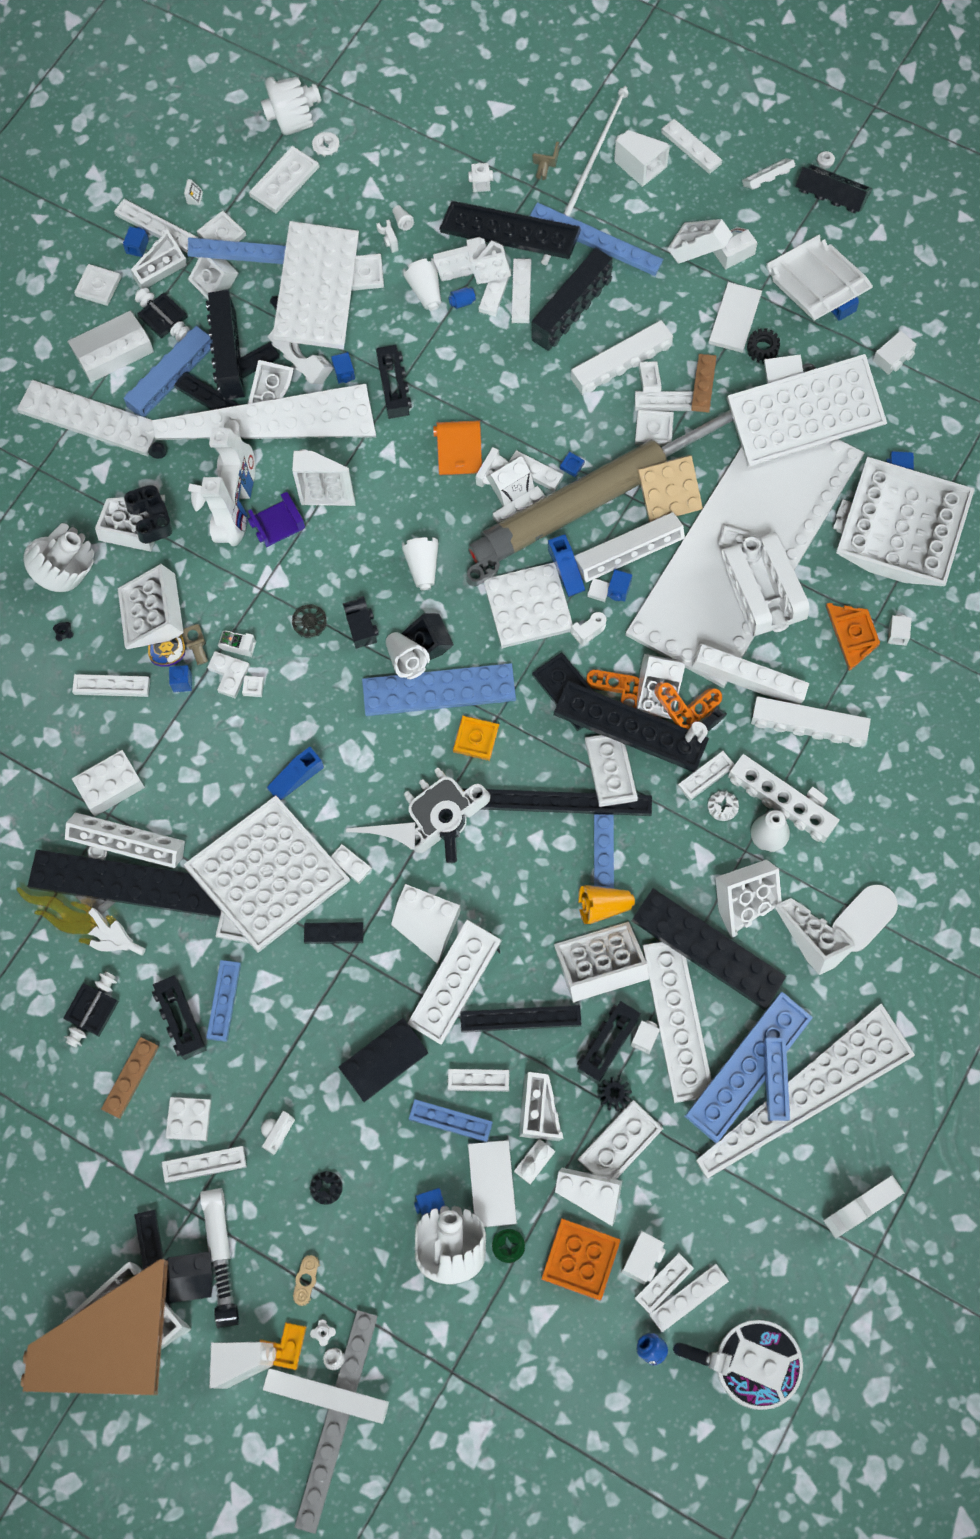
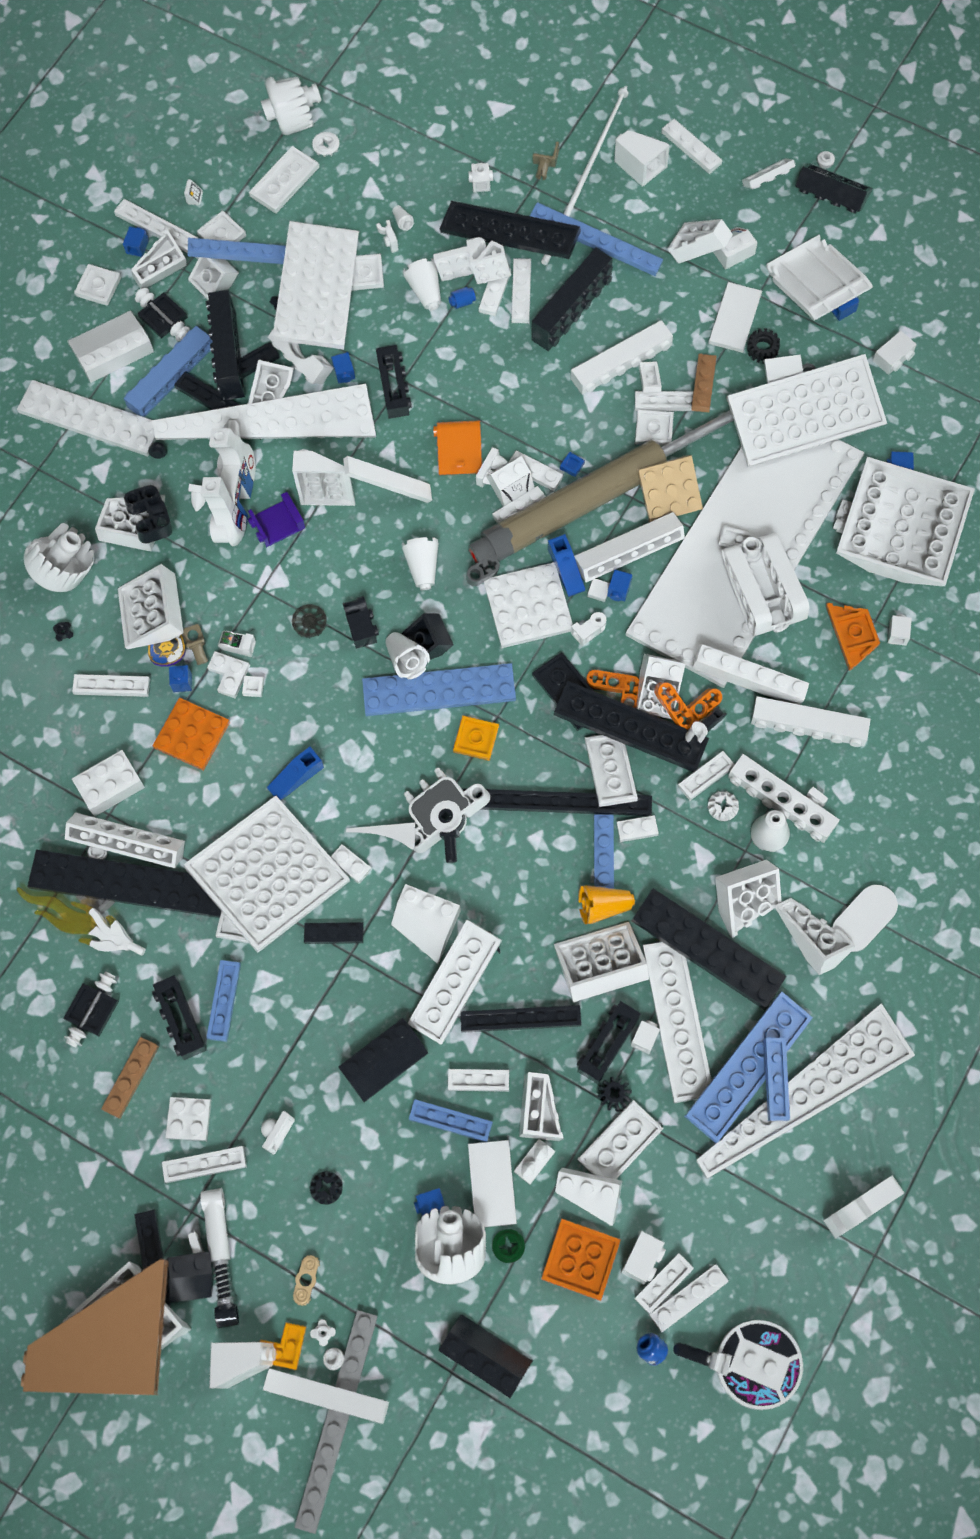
(191, 734): none -> orange plate
(195, 1243): none -> white tile
(387, 479): none -> white tile
(485, 1356): none -> black slope
(637, 828): none -> white plate

